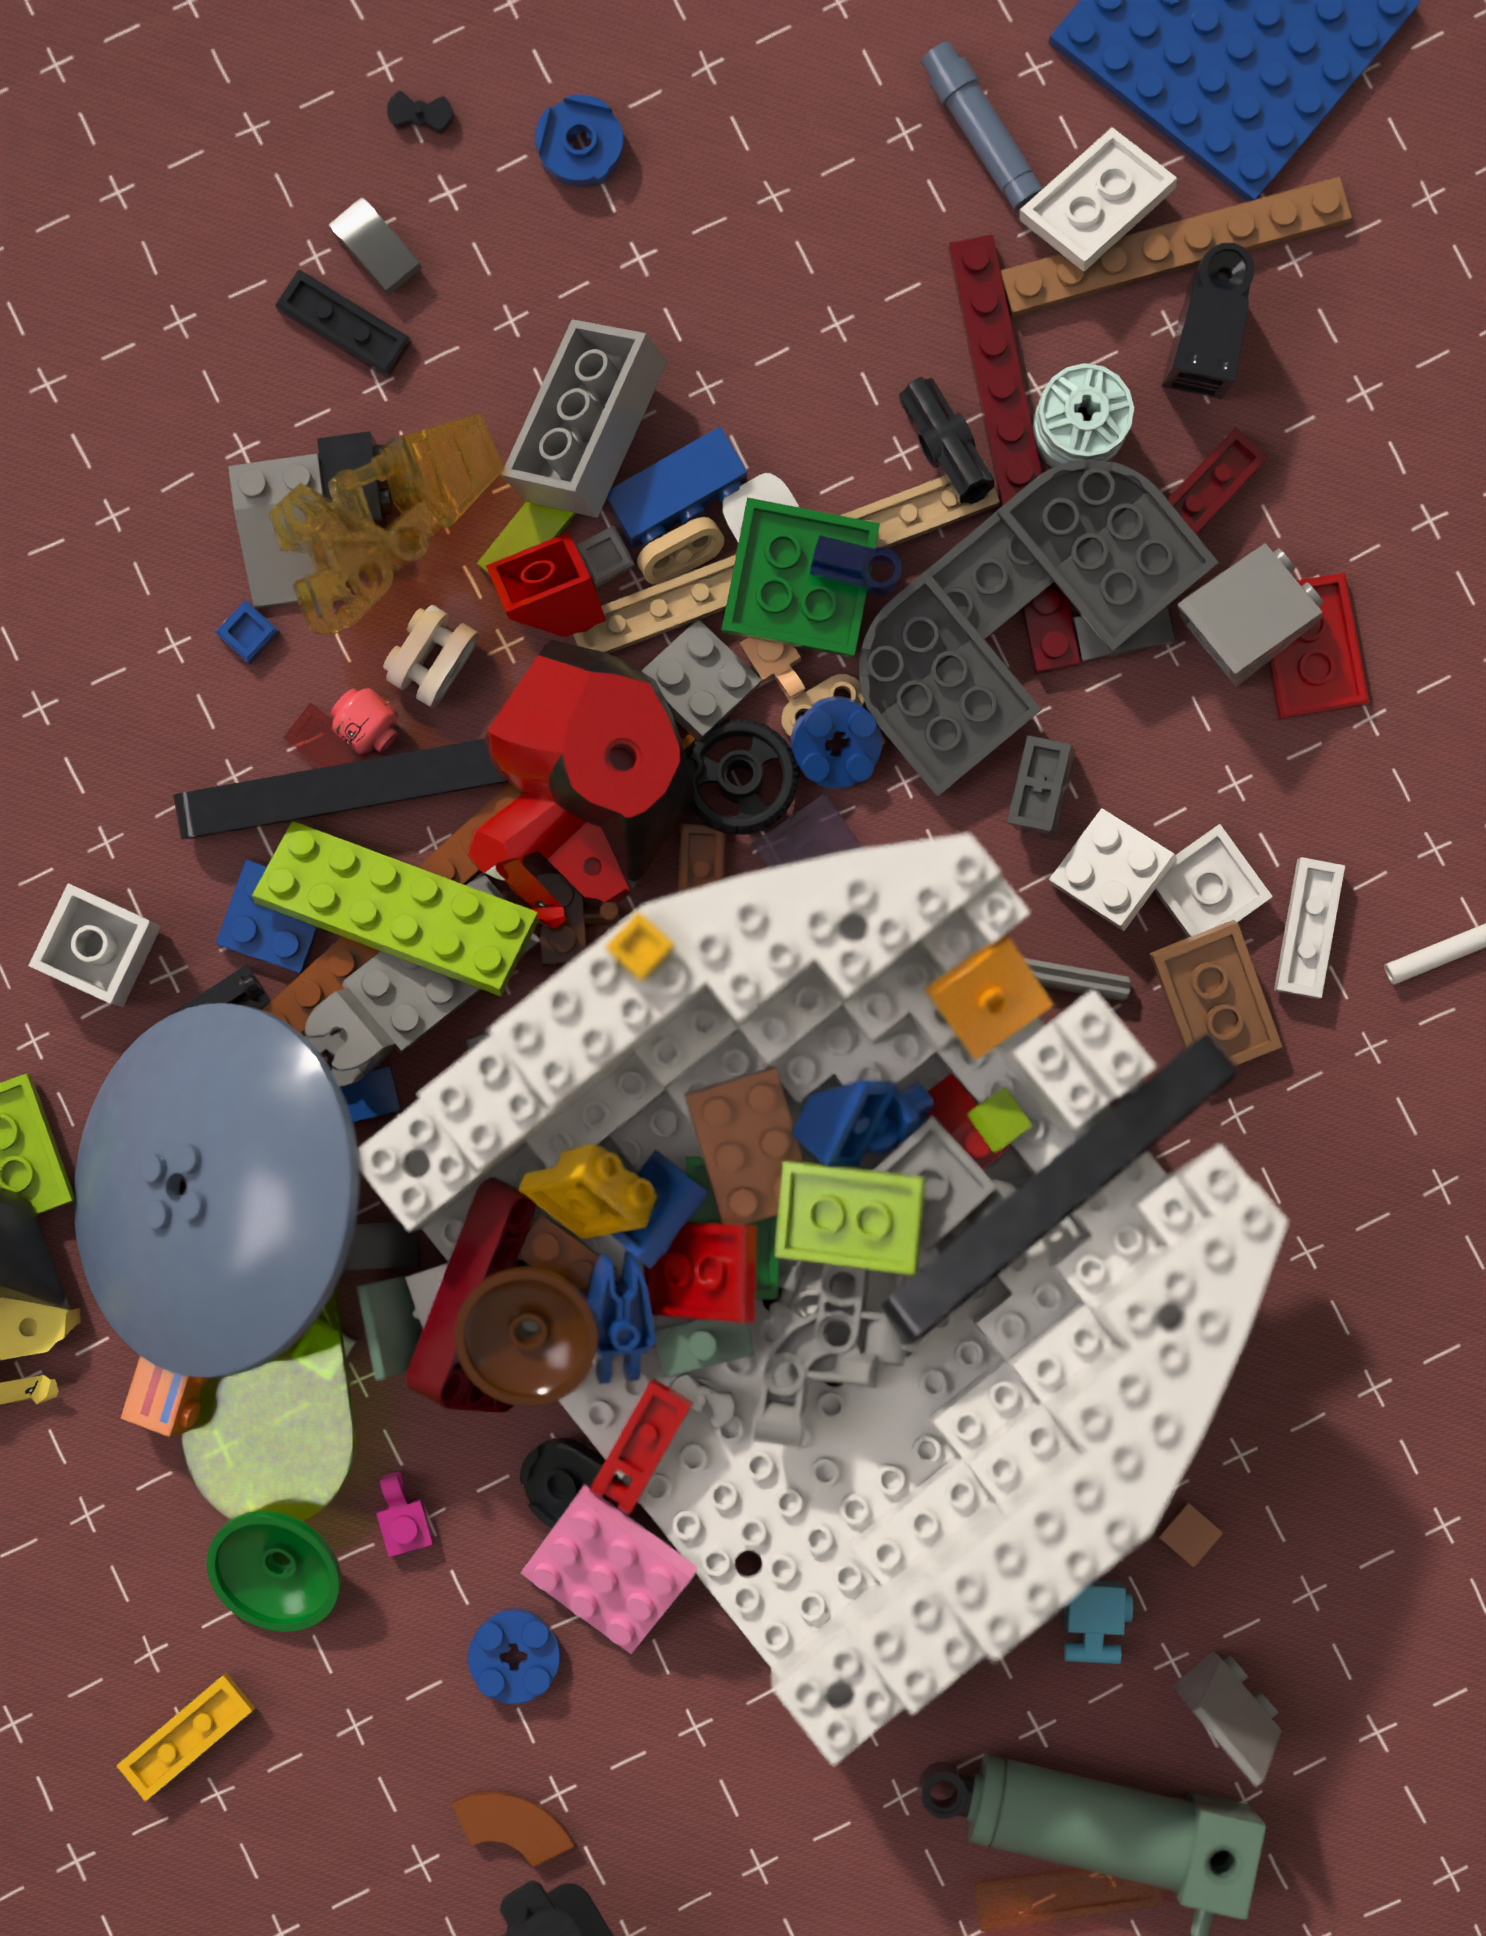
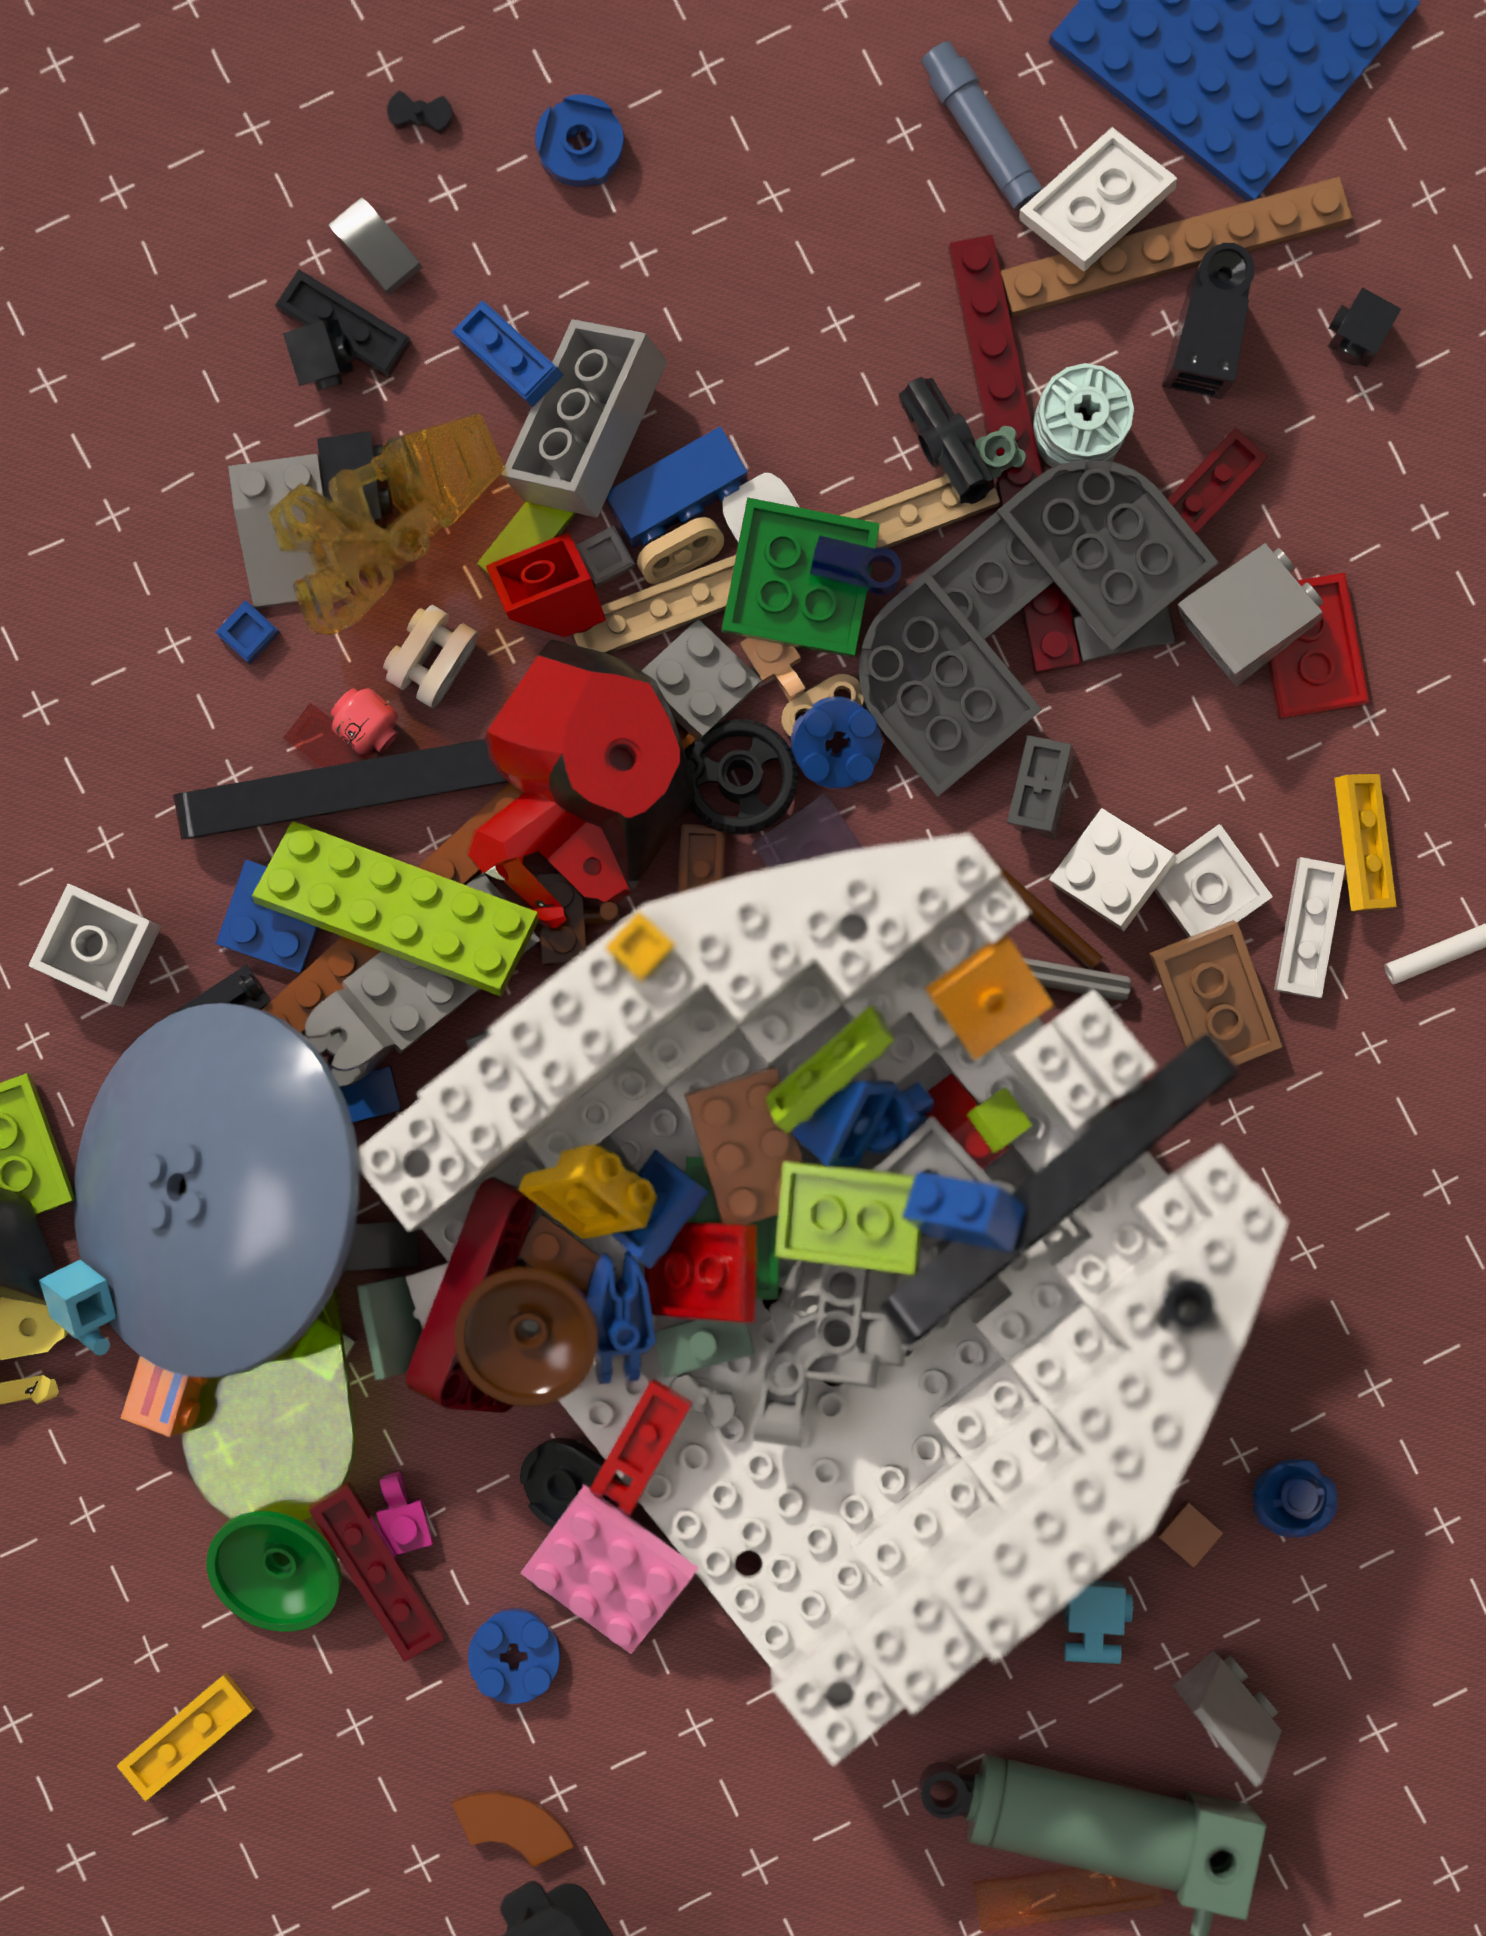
(80, 1303): none -> medium azure brick
(320, 354): none -> black brick
(376, 1571): none -> dark red plate
(507, 353): none -> blue tile
(829, 1069): none -> lime plate
(964, 1211): none -> blue brick
(1004, 439): none -> sand green plate
(1052, 922): none -> reddish brown bar
(1188, 1292): none -> black brick
(1294, 1498): none -> blue hair
(1362, 327): none -> black brick
(1365, 842): none -> yellow plate

